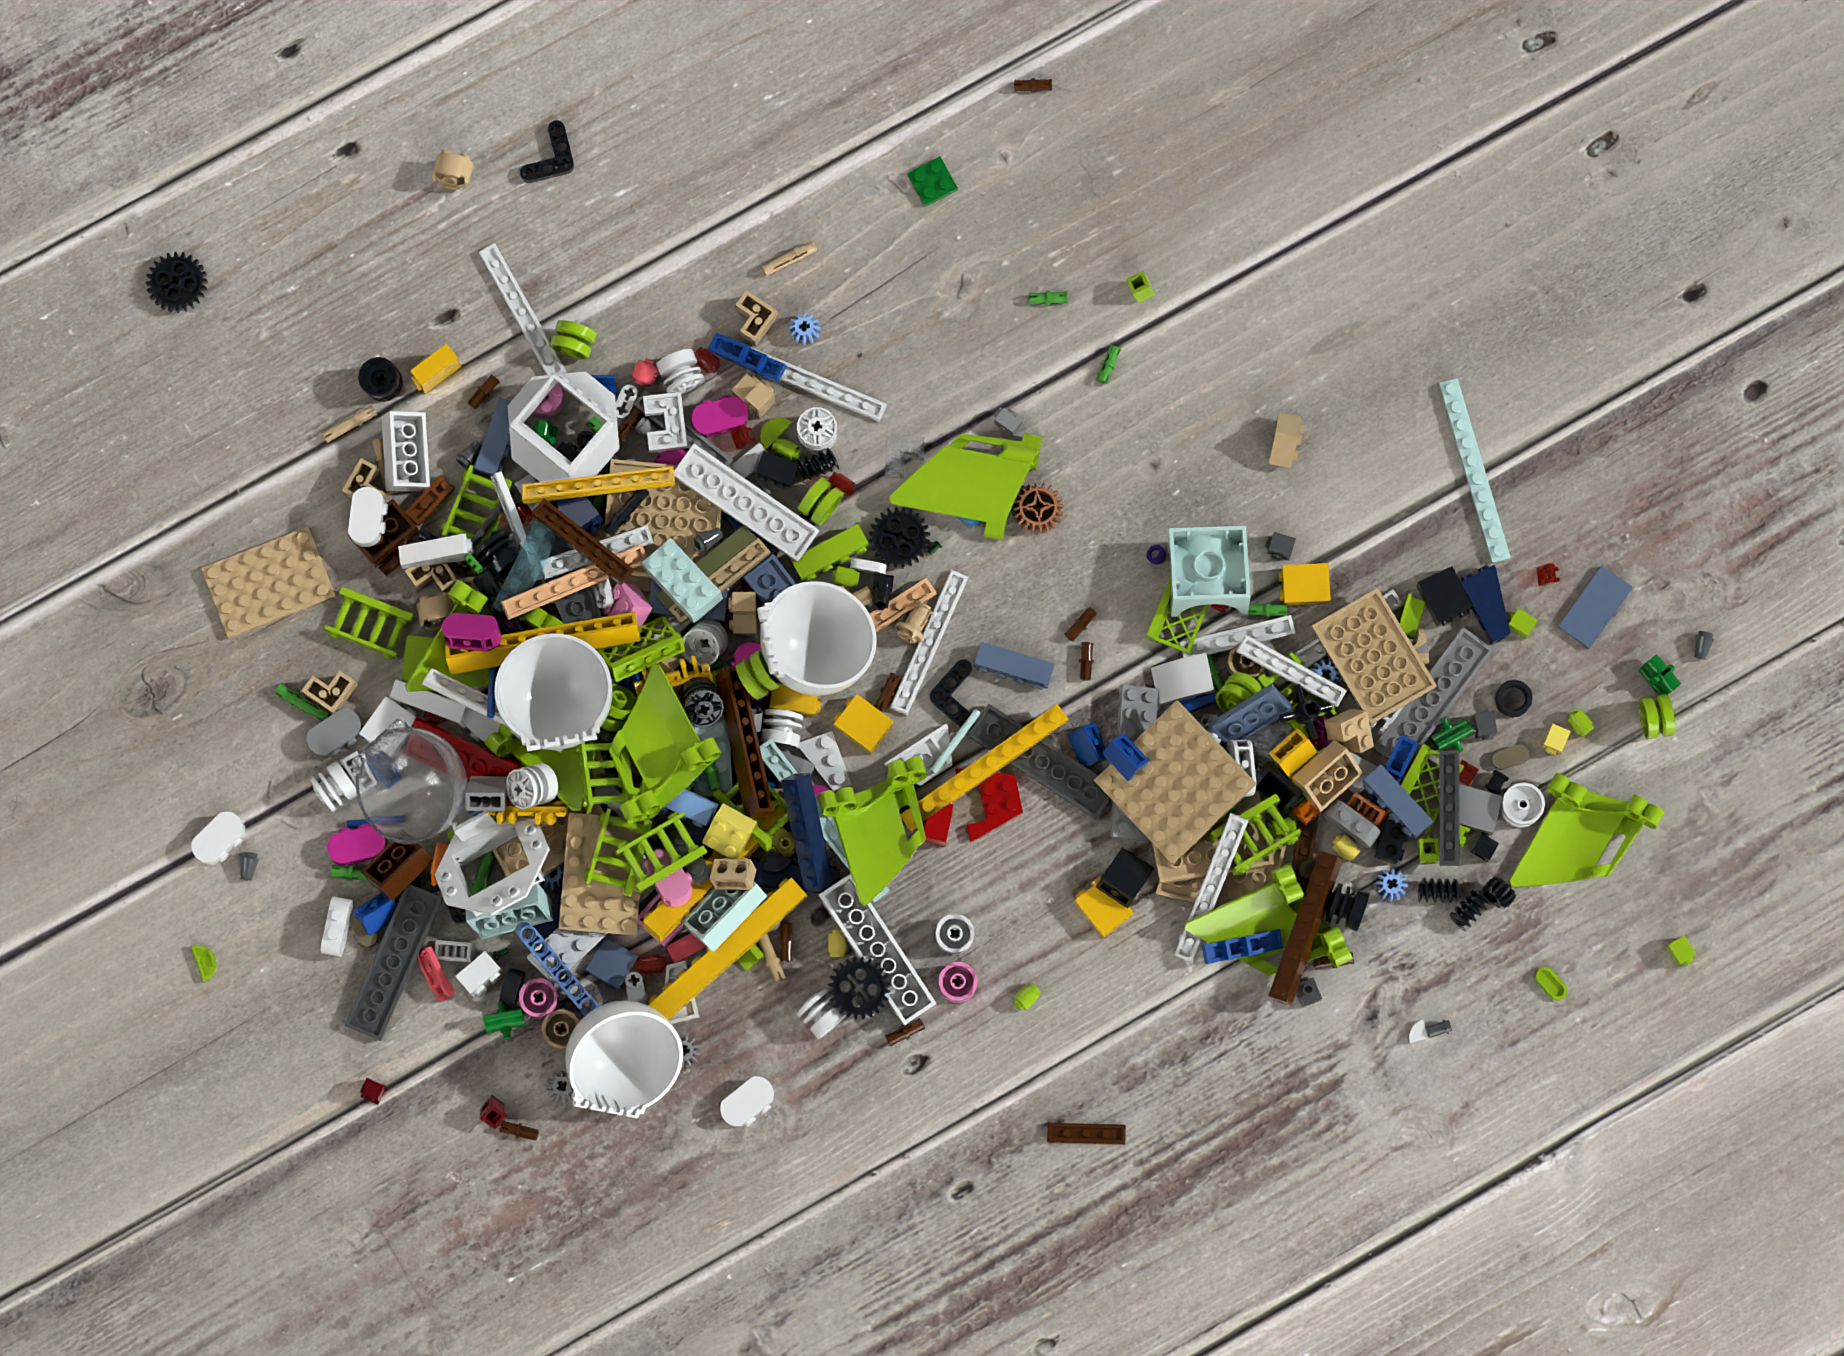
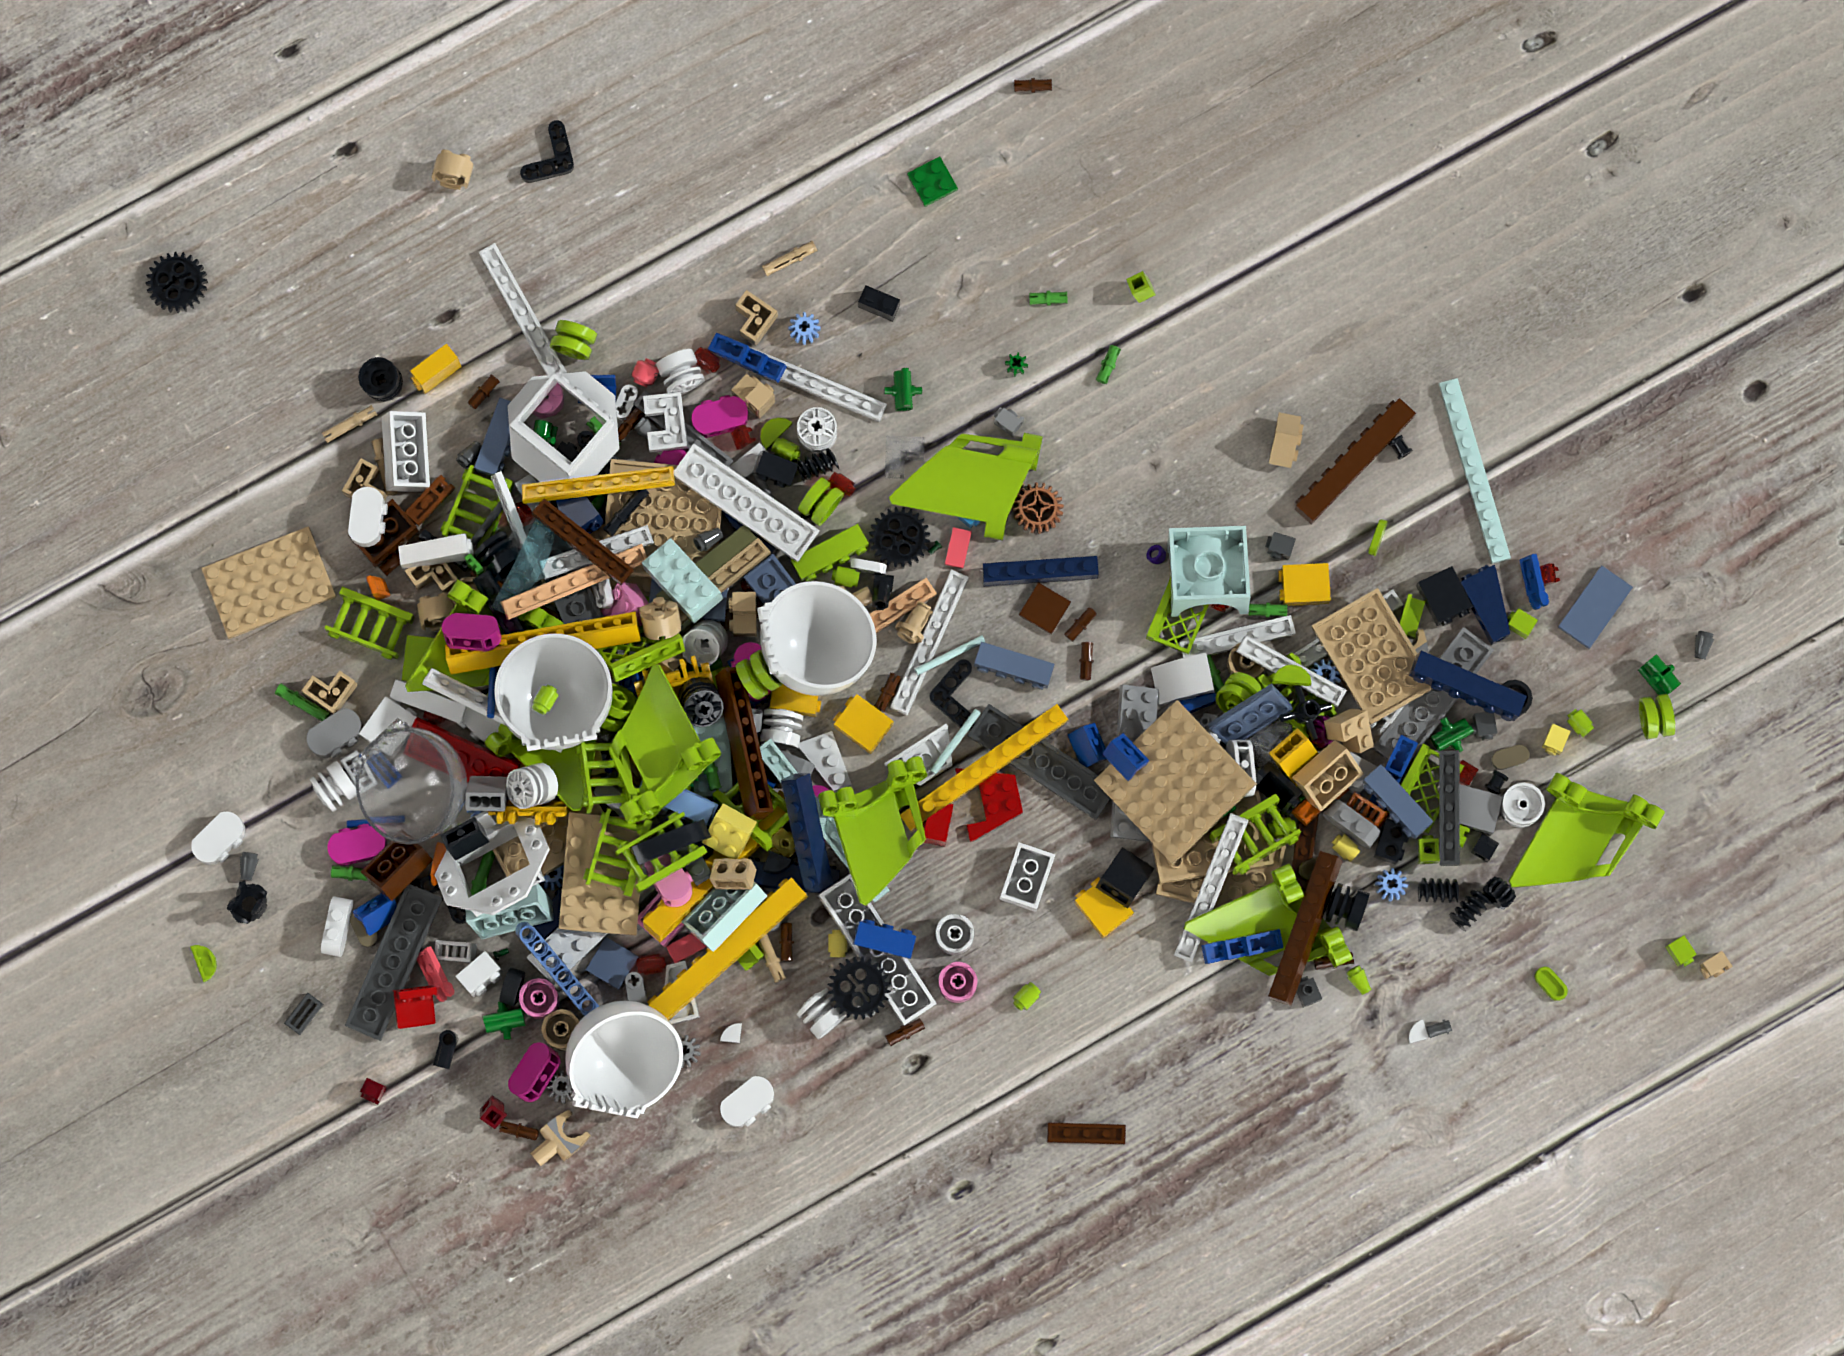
(246, 890): none -> black piece
(294, 1027): none -> dark grey tile
(378, 587): none -> orange slope
(415, 1006): none -> red bracket
(445, 1052): none -> black piece
(465, 838): none -> black brick
(534, 1072): none -> dark pink brick
(545, 699): none -> lime brick
(557, 1141): none -> tan connector
(660, 619): none -> tan brick
(670, 841): none -> black slope
(732, 1033): none -> white tile
(879, 303): none -> black brick
(884, 939): none -> blue brick
(903, 390): none -> green pin
(949, 655): none -> light aqua bar
(958, 548): none -> coral tile
(1016, 369): none -> green gear
(1027, 877): none -> white brick
(1040, 571): none -> dark blue brick
(1044, 608): none -> reddish brown tile
(1292, 676): none -> lime tile
(1351, 464): none -> reddish brown brick
(1359, 979): none -> lime cone
(1377, 538): none -> lime tile
(1400, 447): none -> black bush
(1467, 686): none -> dark blue brick
(1533, 581): none -> blue hinge
(1715, 965): none -> tan brick

